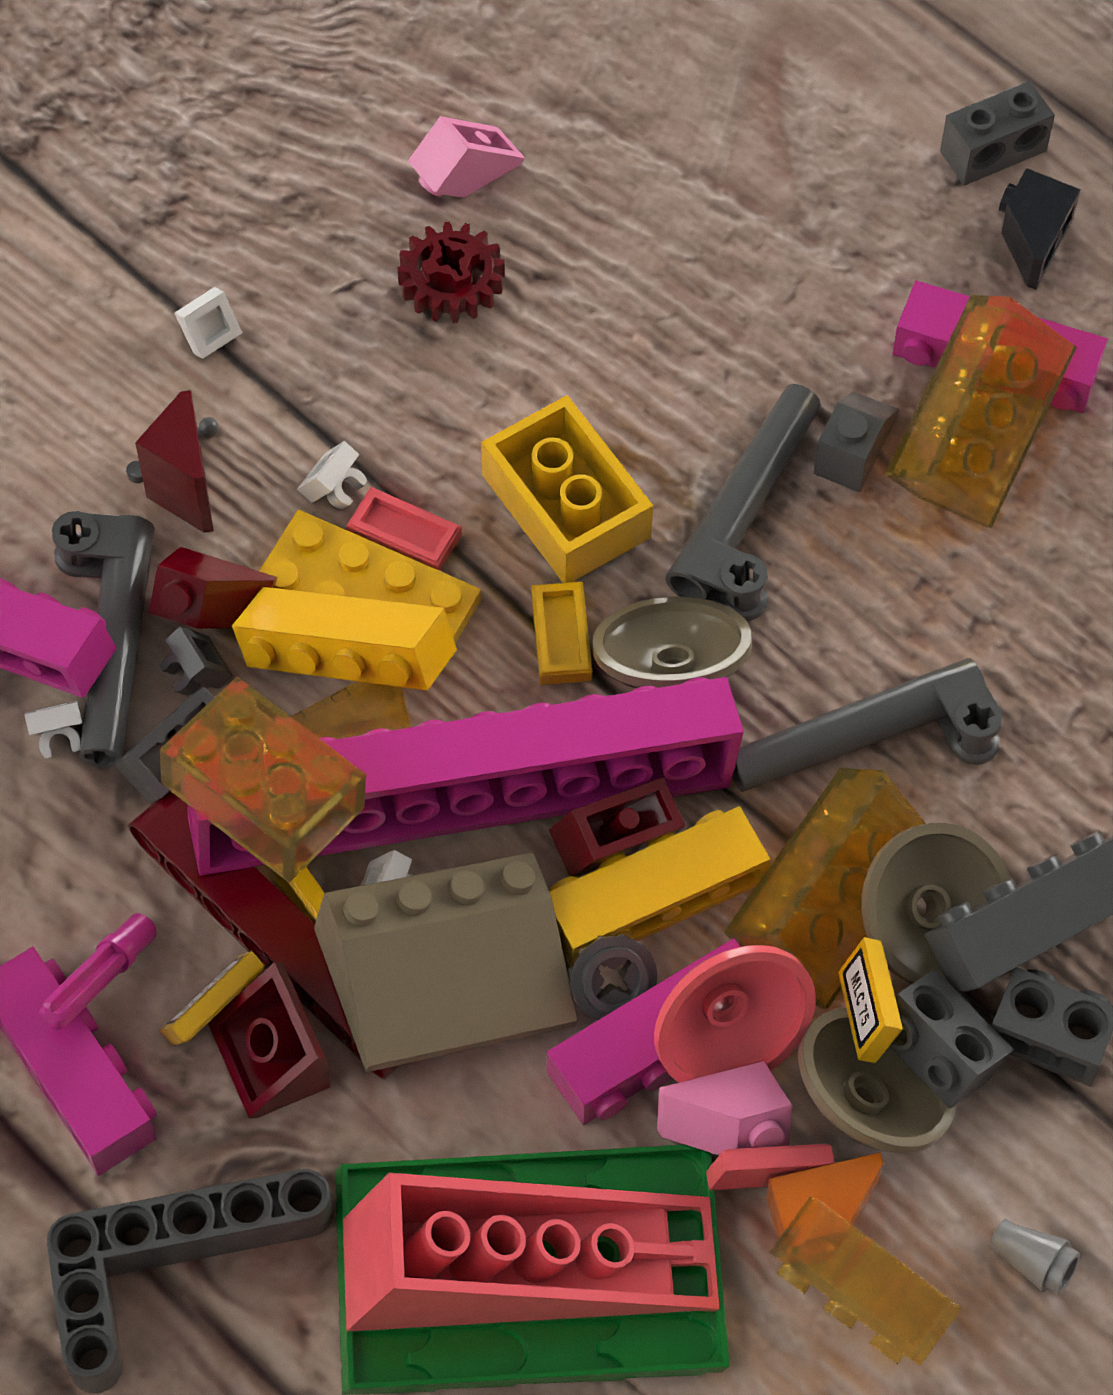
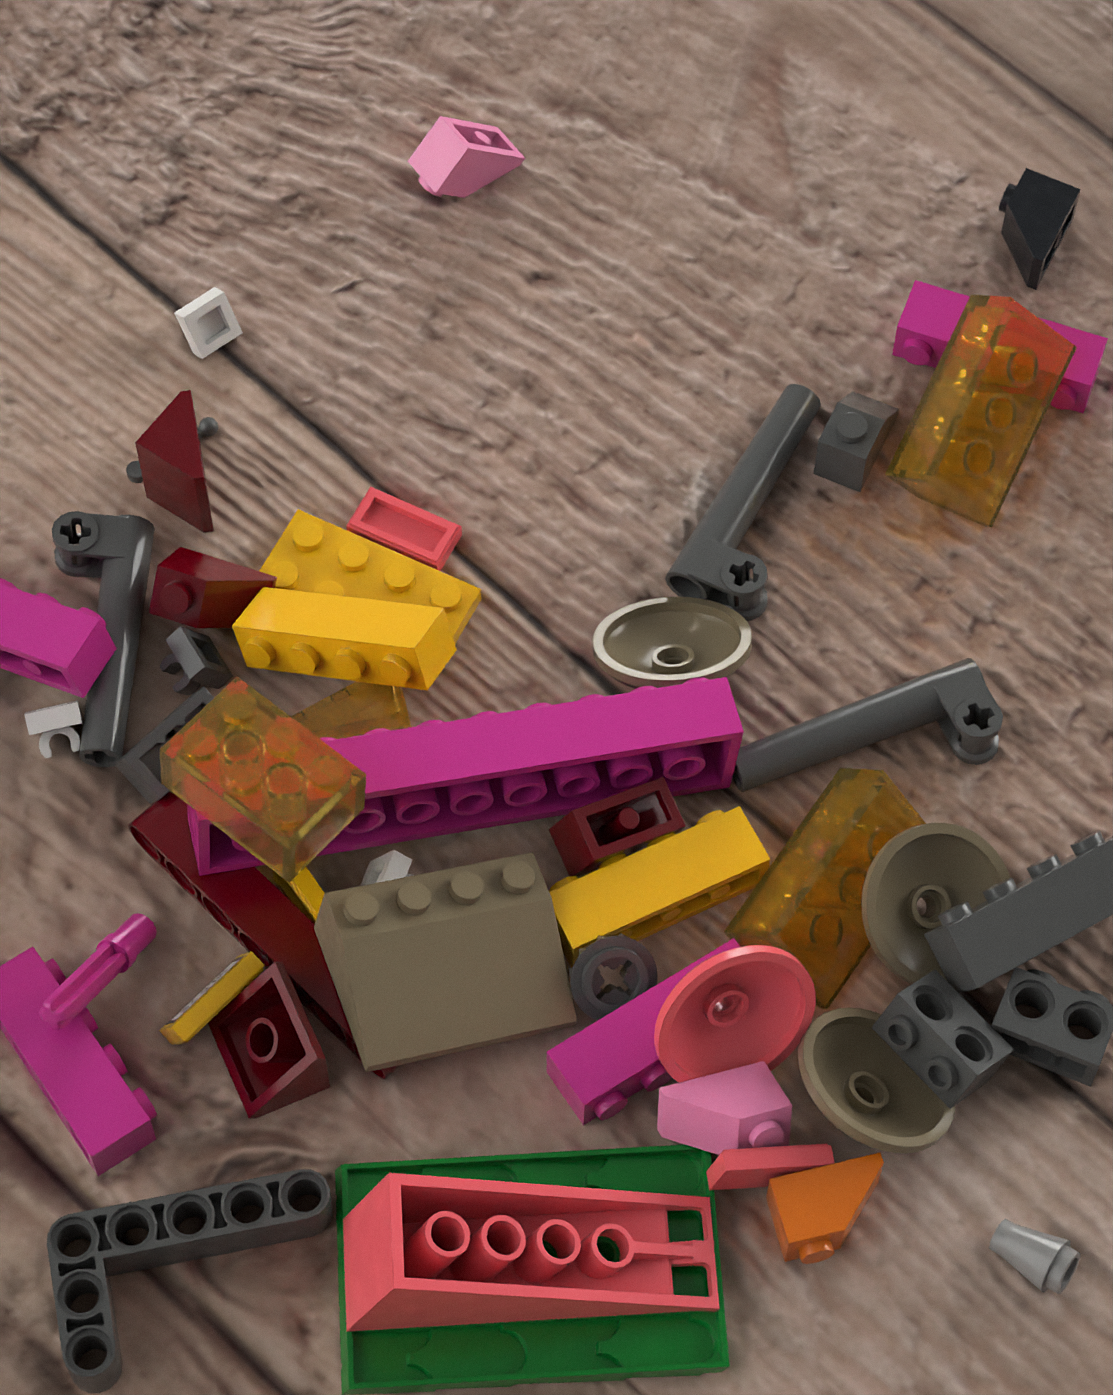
(329, 474): white tile -> none
(449, 270): dark red gear -> none
(561, 633): yellow tile -> none
(566, 489): yellow brick -> none
(863, 1283): clear yellow brick -> none
(870, 1000): yellow tile -> none
(997, 132): dark grey brick -> none

